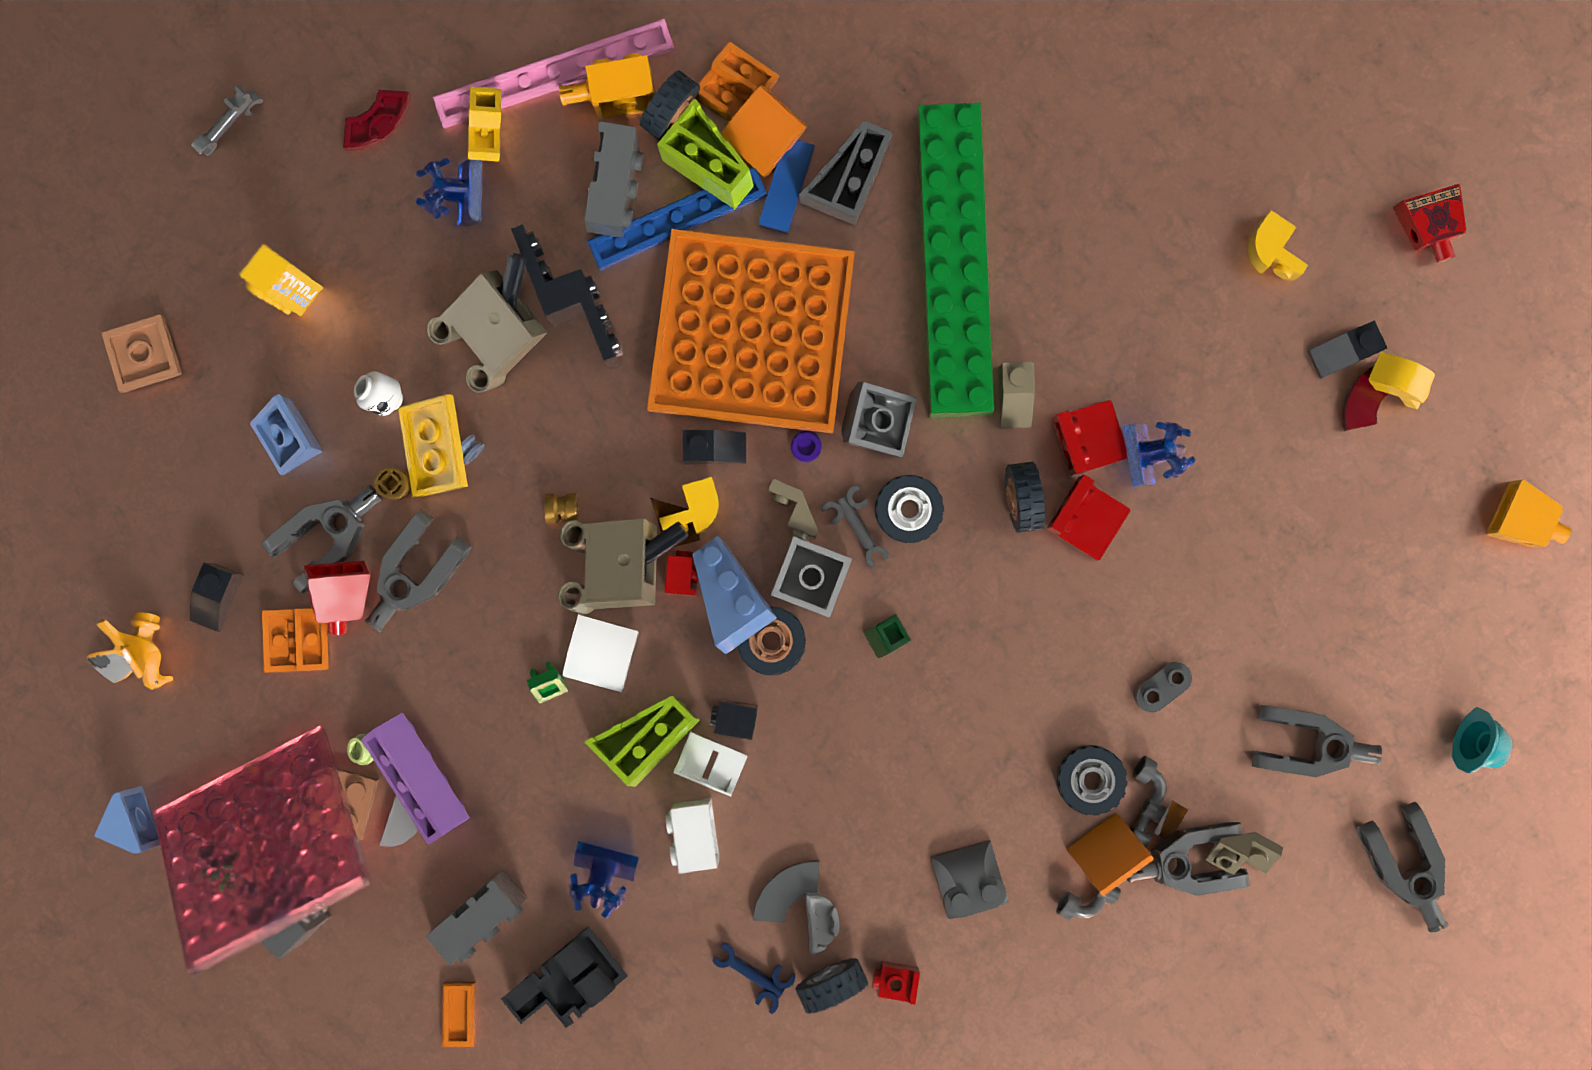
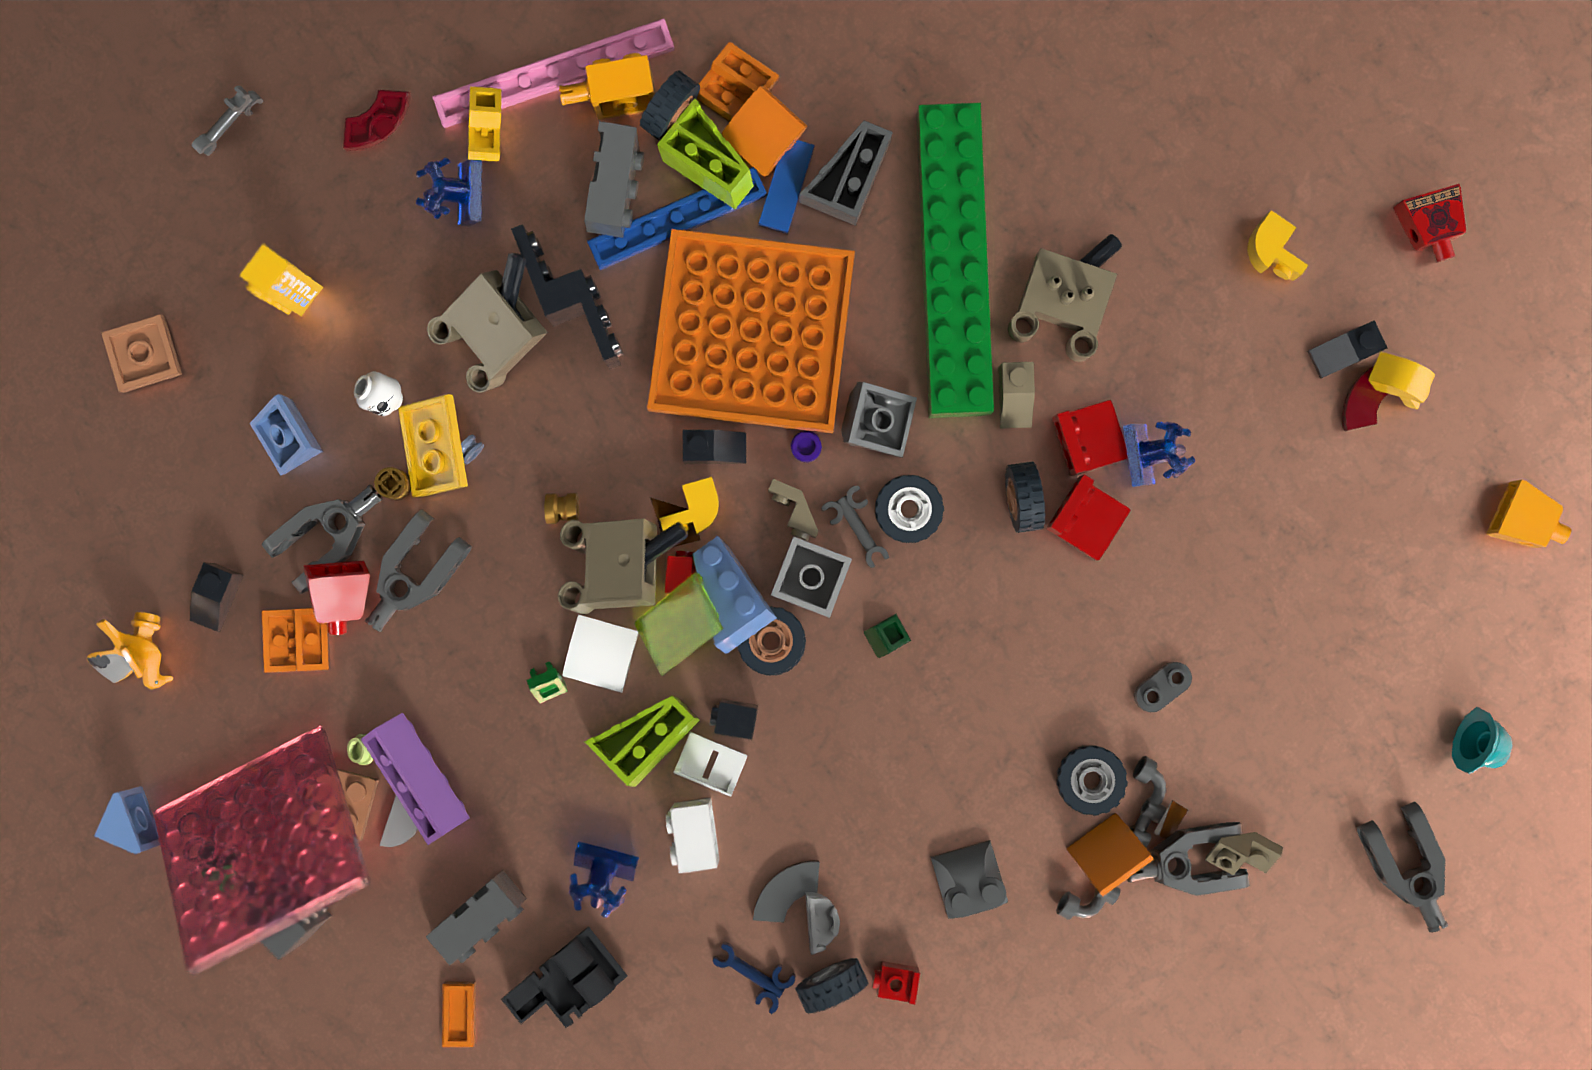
(679, 624): none -> clear neon green piece
(1068, 295): none -> dark tan piece
(1322, 762): dark grey piece -> none

